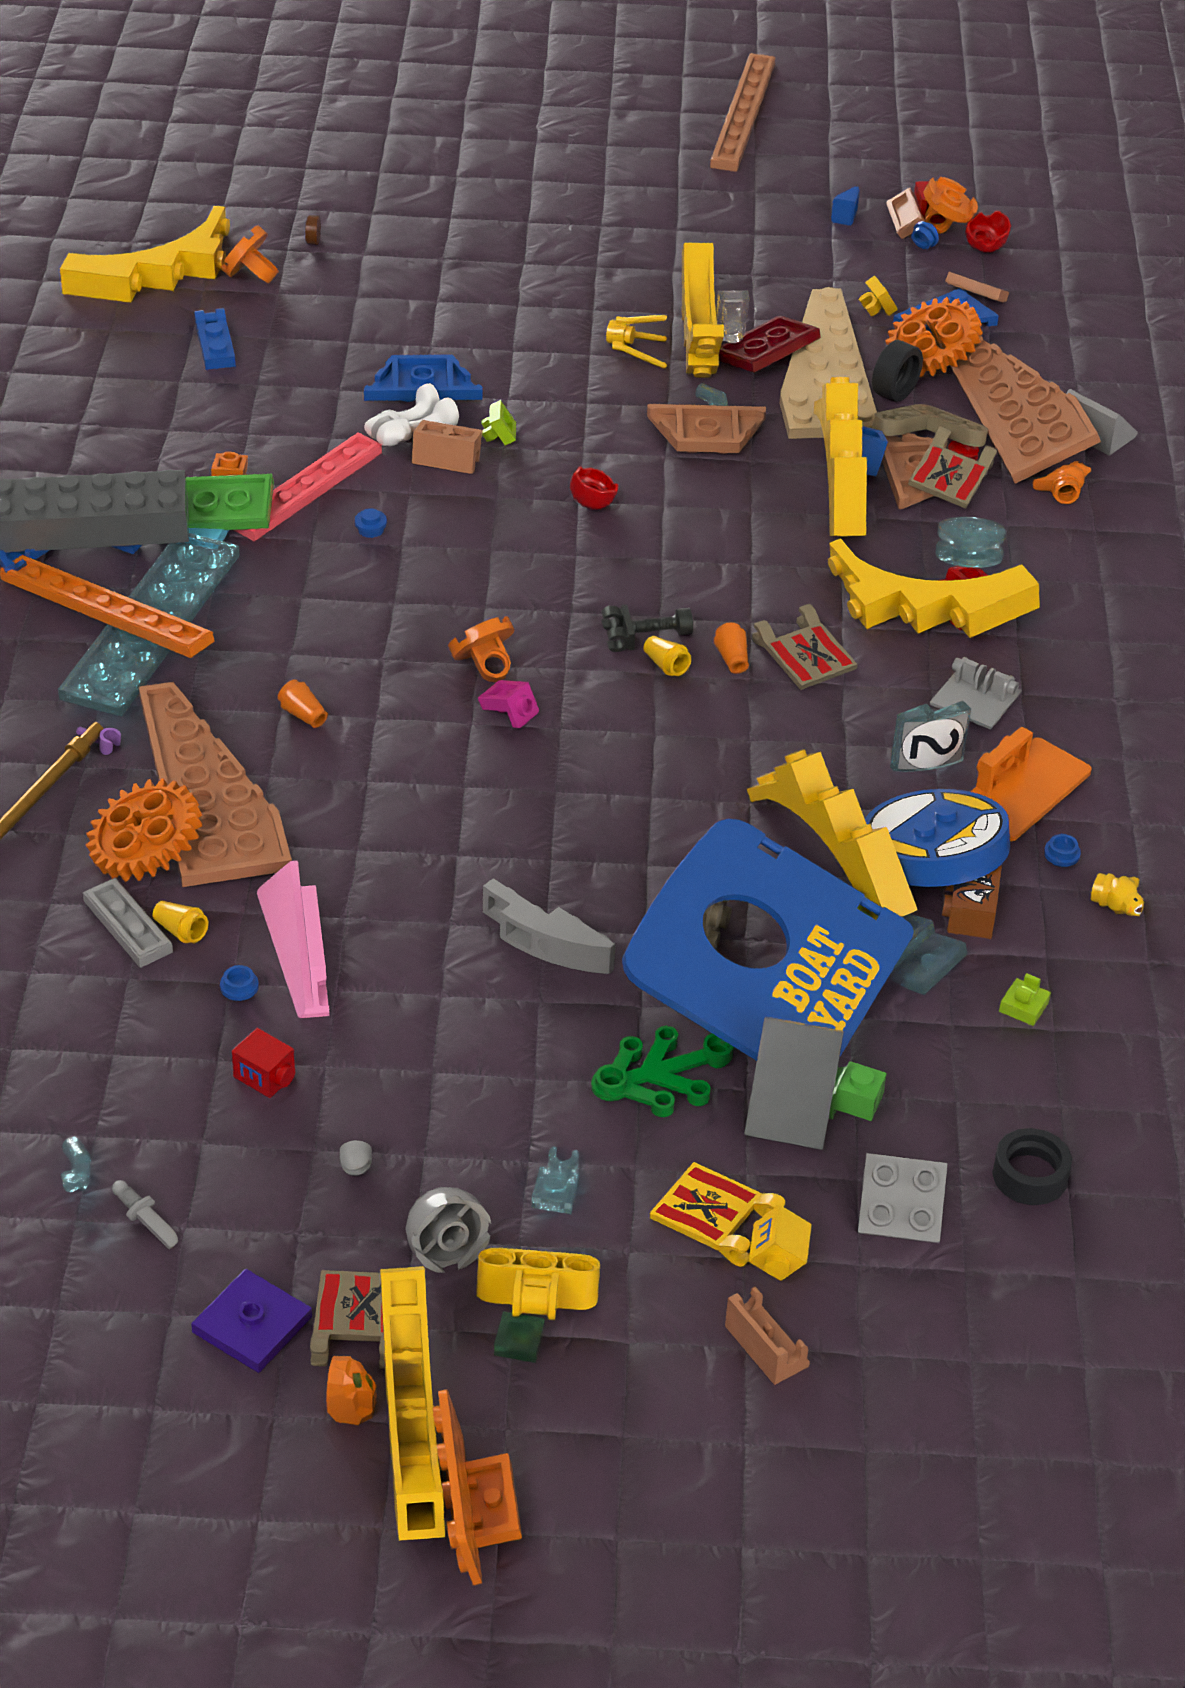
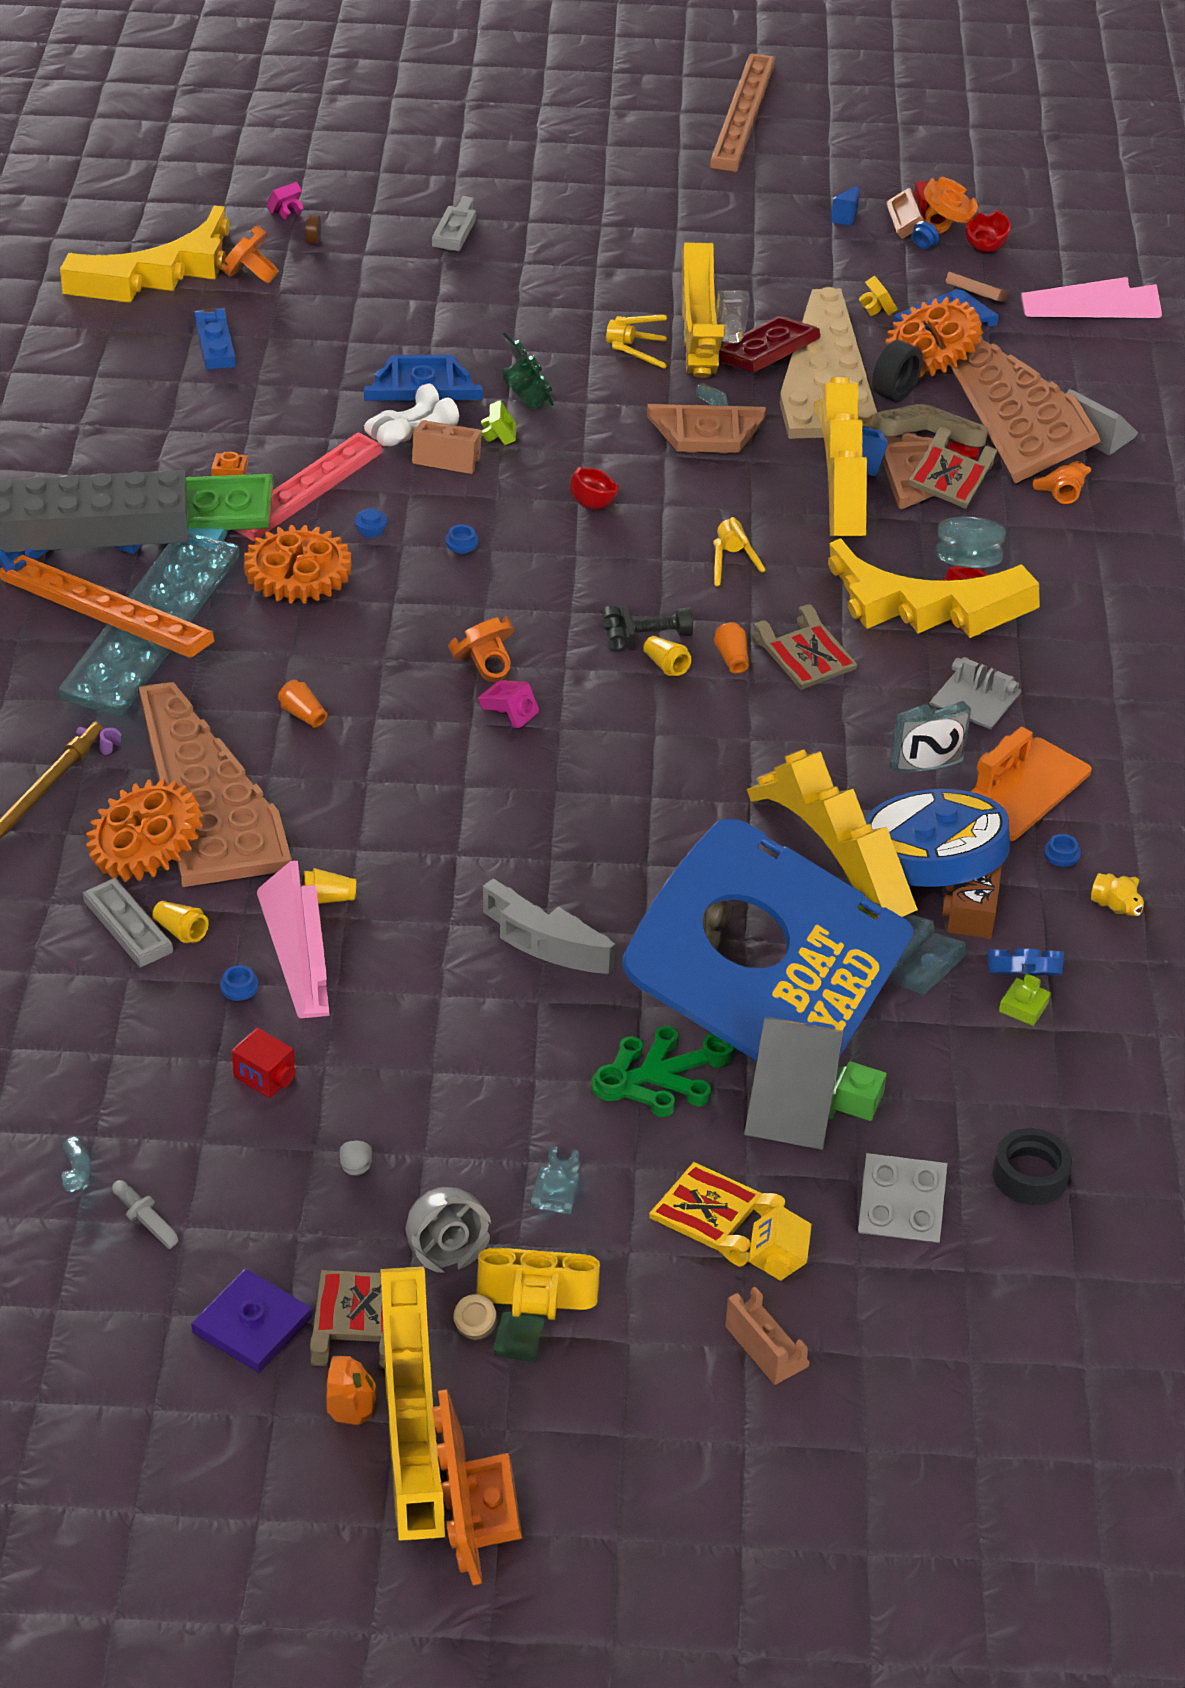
(285, 198): none -> dark pink tile
(297, 564): none -> orange gear
(330, 886): none -> yellow cone
(455, 225): none -> light grey hinge
(461, 539): none -> blue plate
(475, 1316): none -> tan tile
(525, 376): none -> clear green hinge
(732, 539): none -> yellow plant
(1025, 962): none -> blue plate
(1094, 299): none -> bright pink wedge

